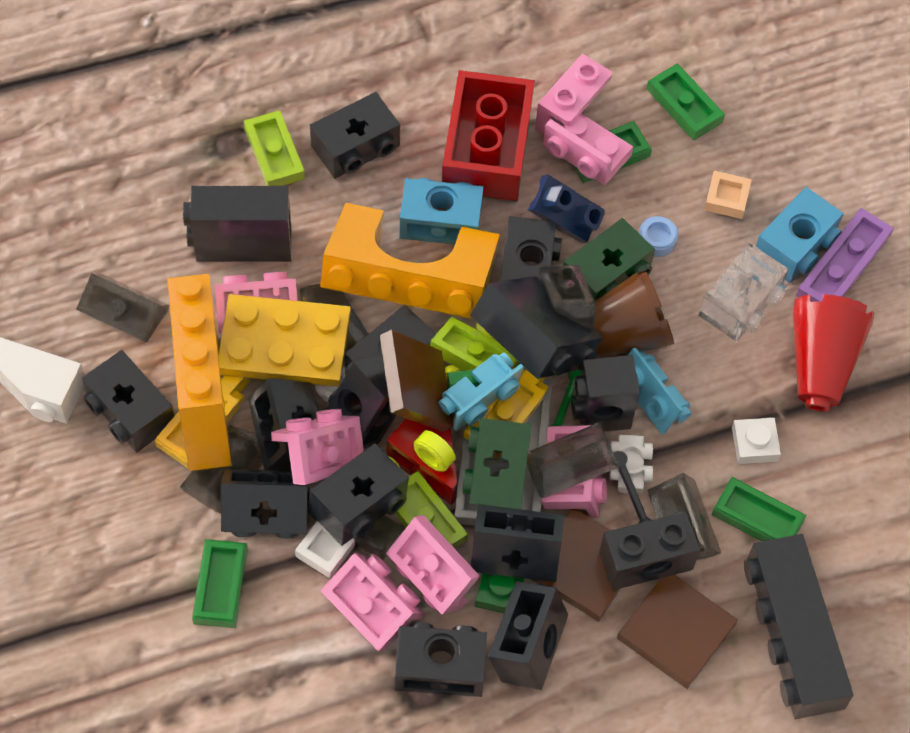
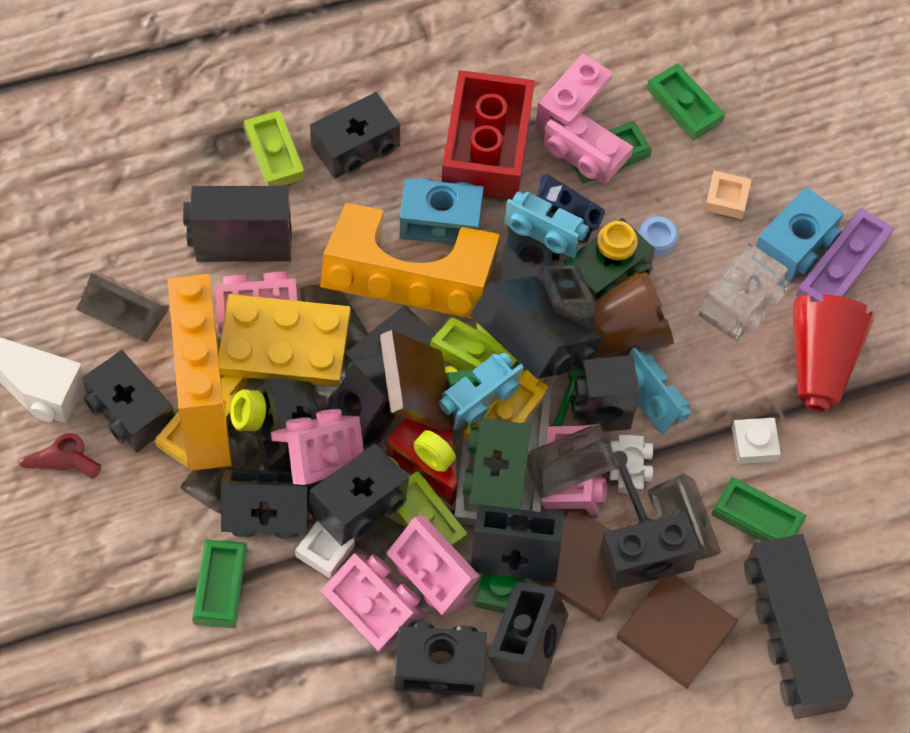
(63, 454): none -> dark red animal
(248, 410): none -> neon yellow tile
(529, 217): none -> medium azure hinge
(617, 240): none -> yellow plate

